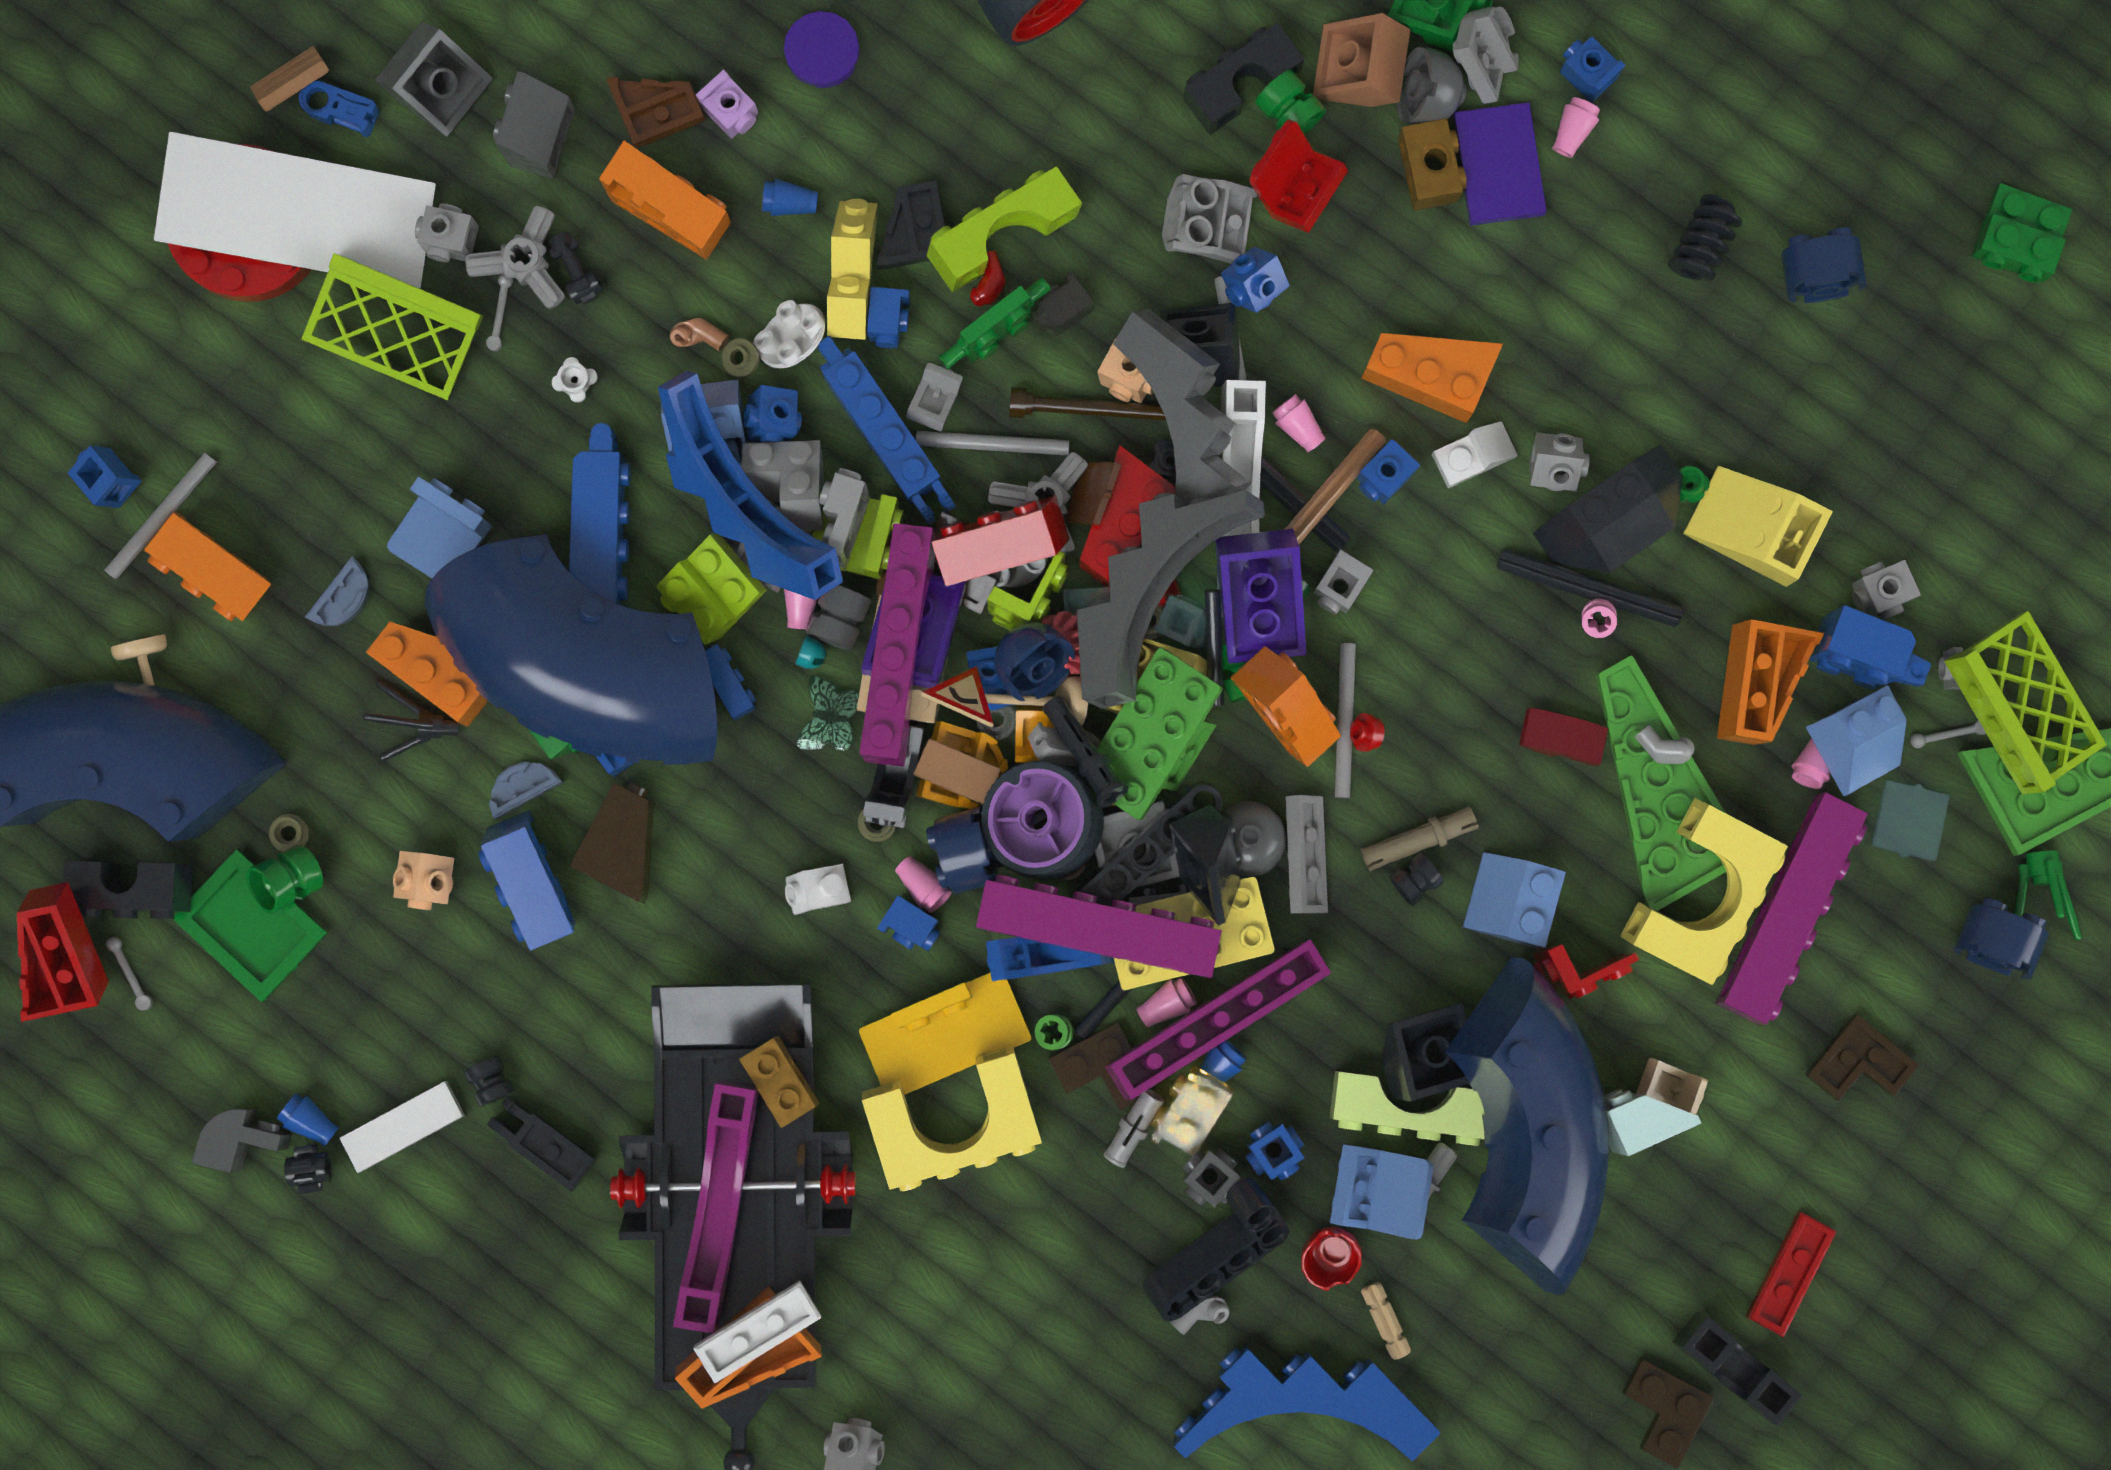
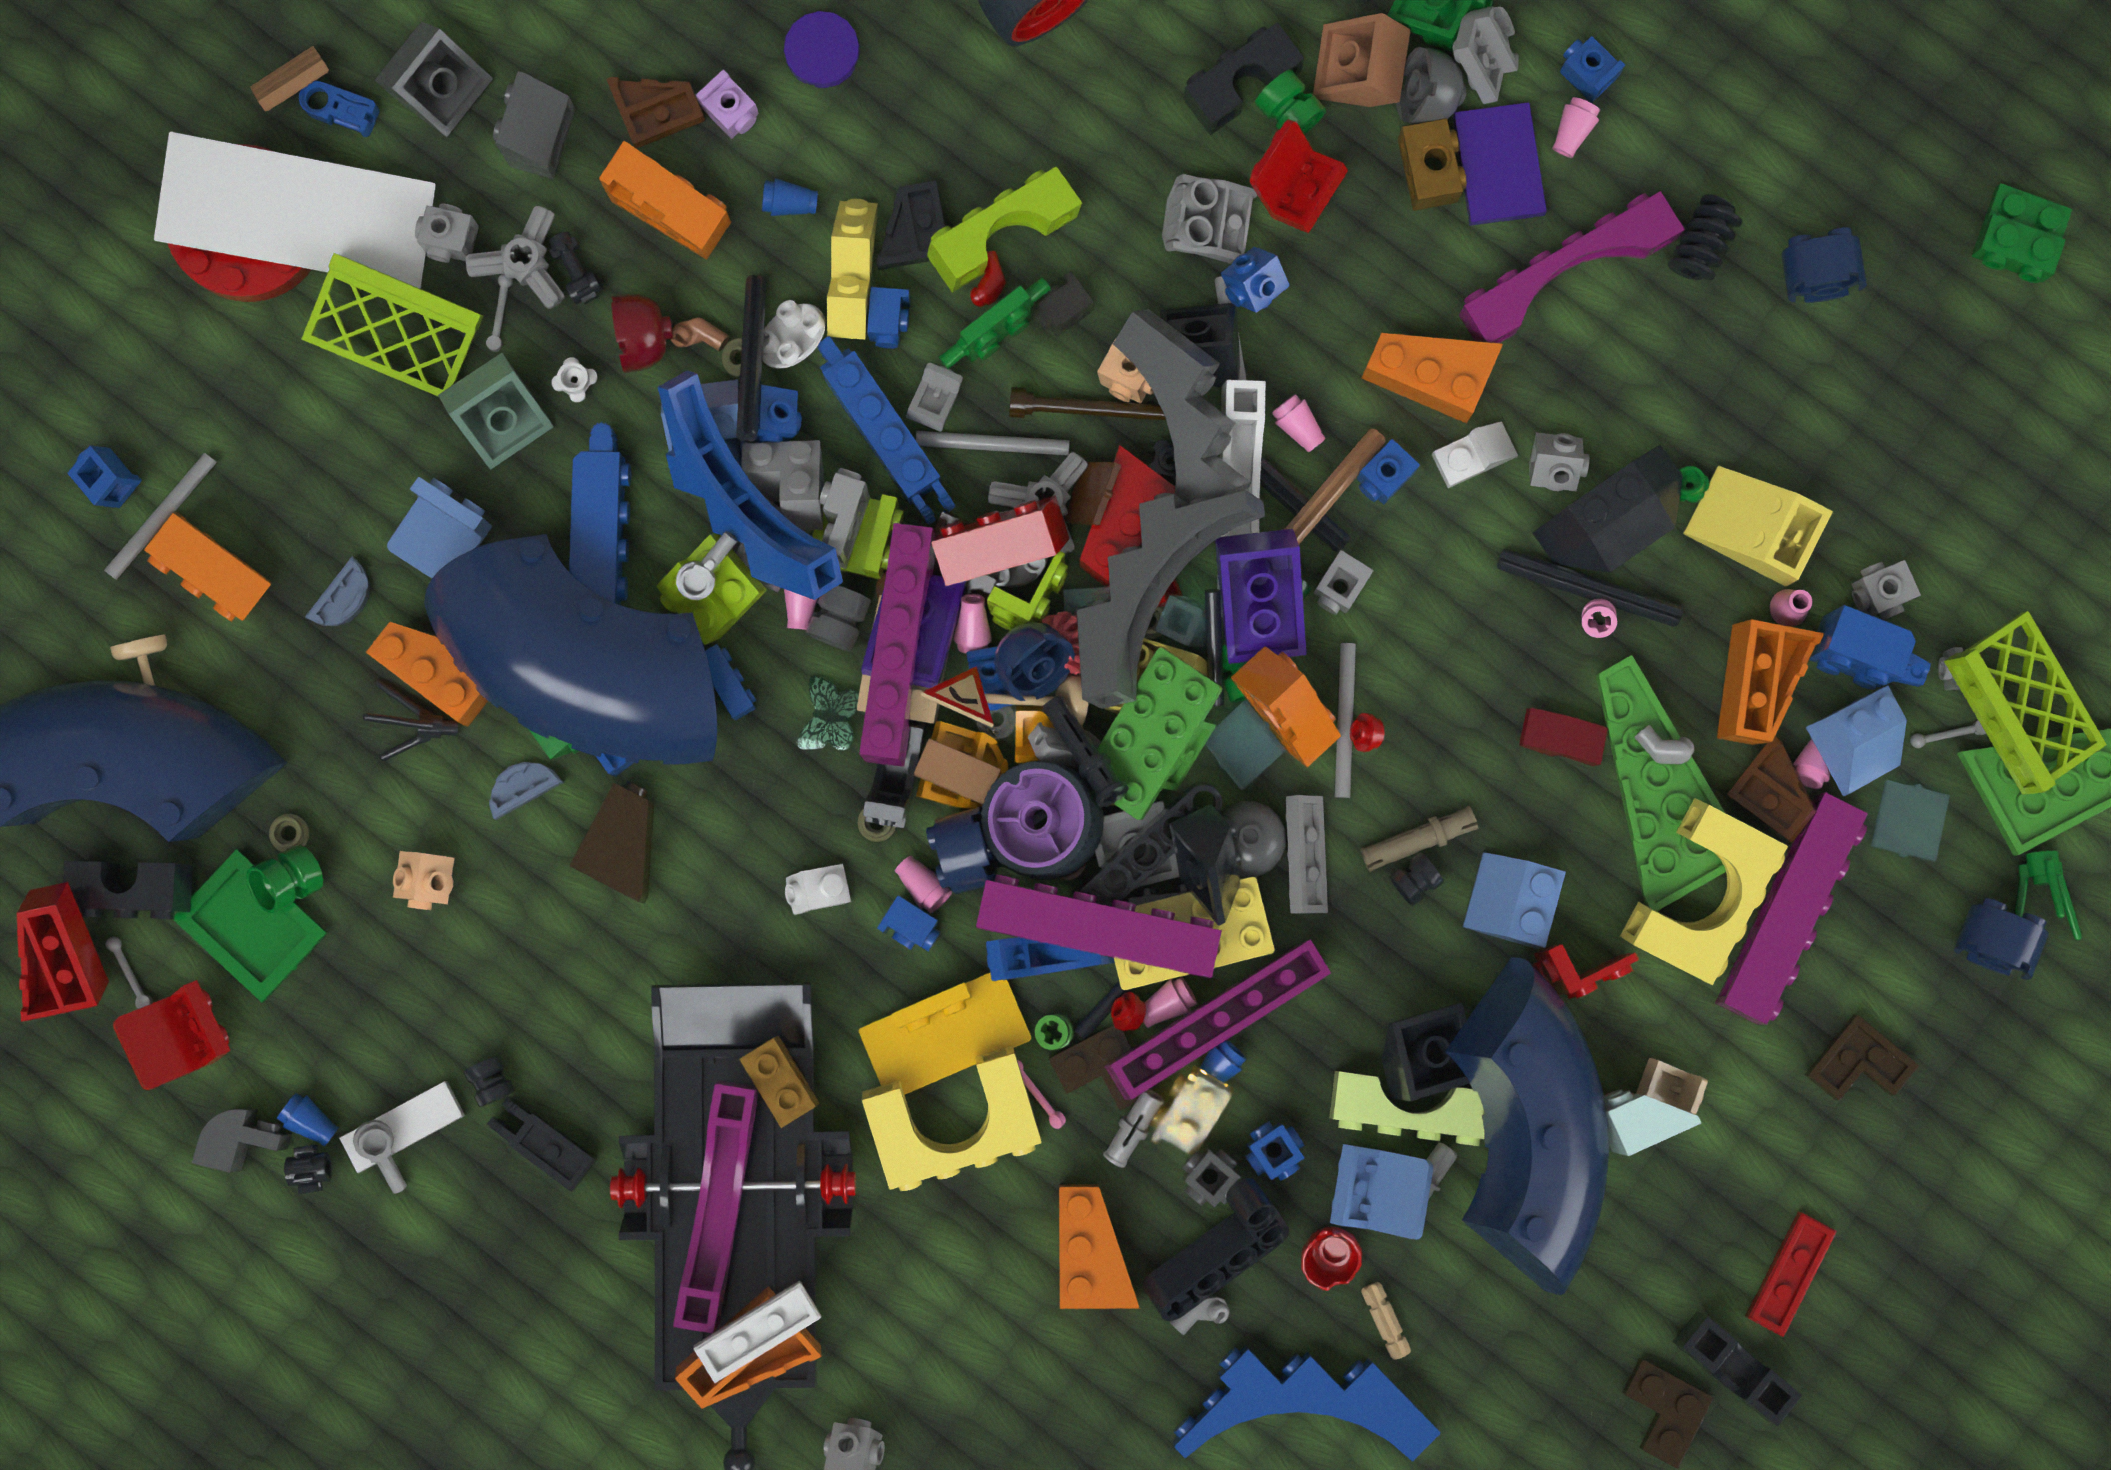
(172, 1036): none -> red bracket
(374, 1142): none -> light grey plate
(495, 411): none -> sand green slope
(526, 881): wedge -> none
(639, 331): none -> dark red cylinder
(696, 579): none -> light grey plate
(751, 358): none -> black axle
(811, 653): teal hinge -> none
(972, 625): none -> bright pink cone
(1056, 1118): none -> bright pink hinge
(1089, 1253): none -> orange wedge
(1128, 1012): none -> red plate
(1244, 745): none -> clear light blue piece
(1635, 233): none -> magenta arch
(1775, 791): none -> reddish brown wing
(1785, 612): none -> bright pink cone

